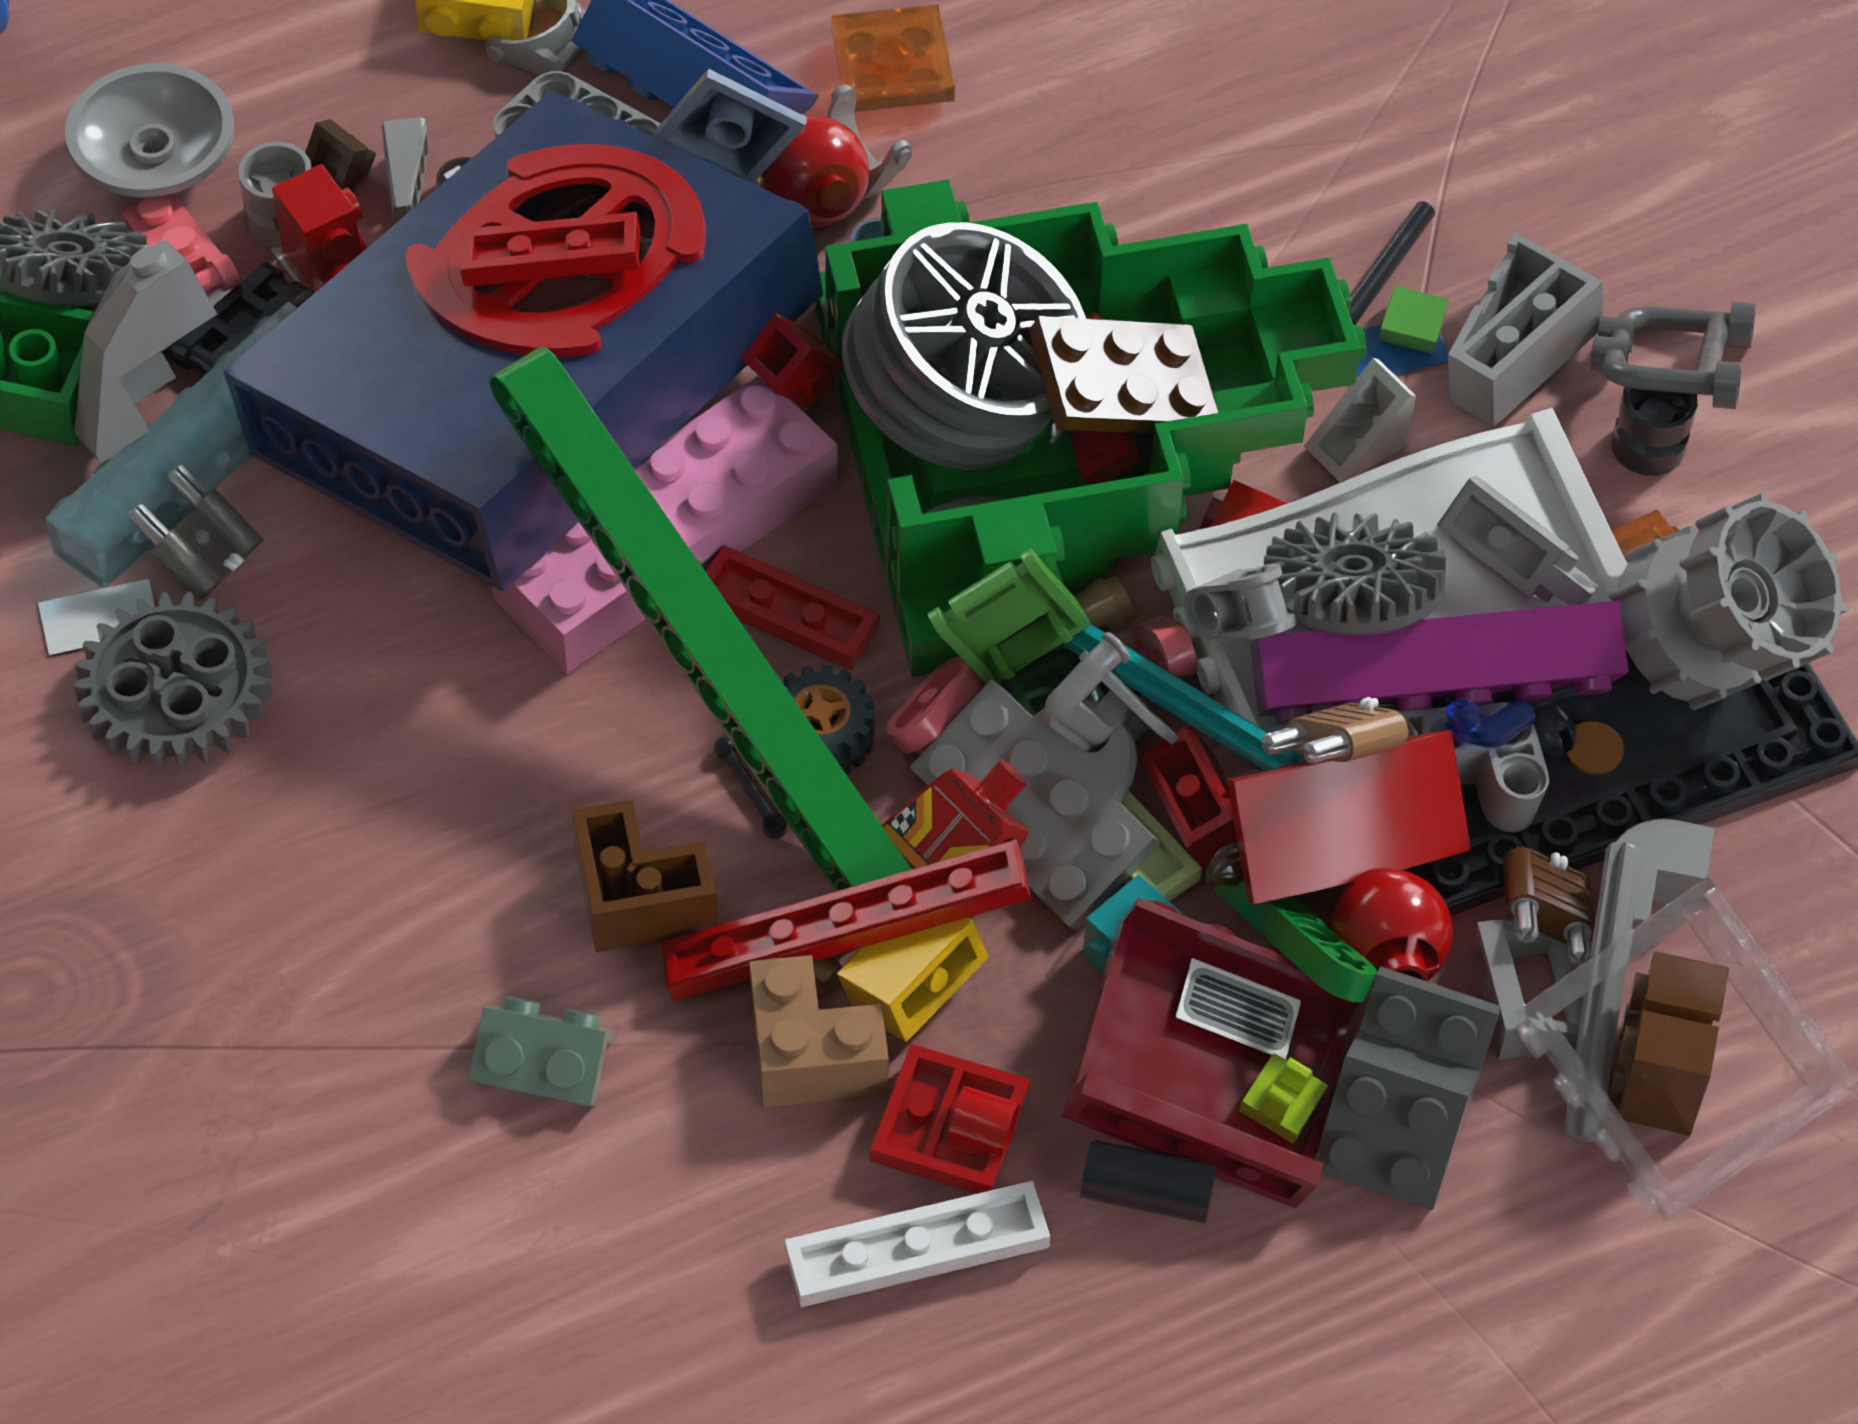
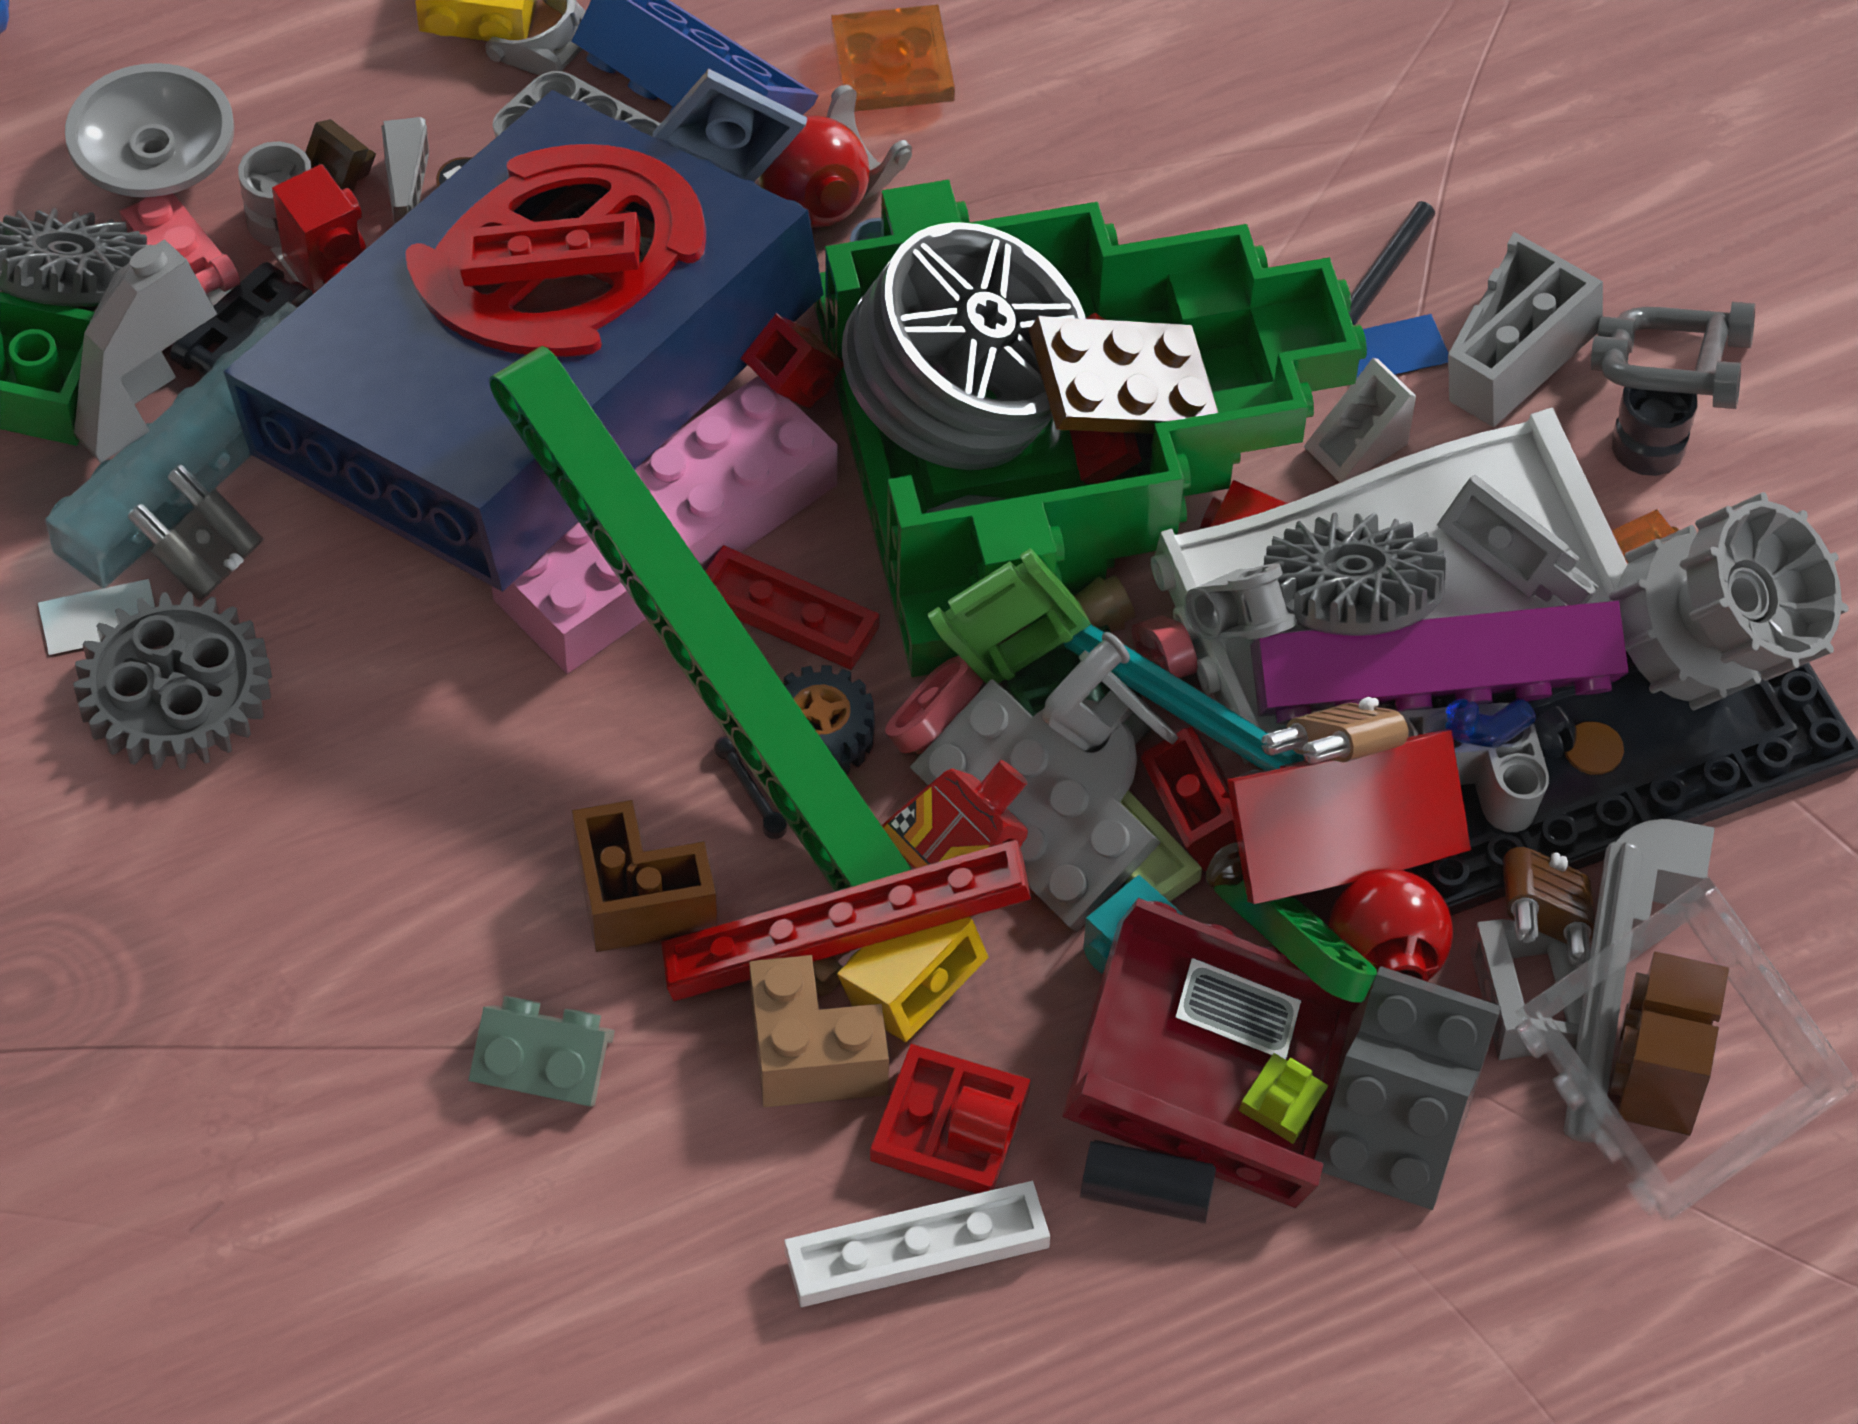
(1414, 319): bright green tile -> none

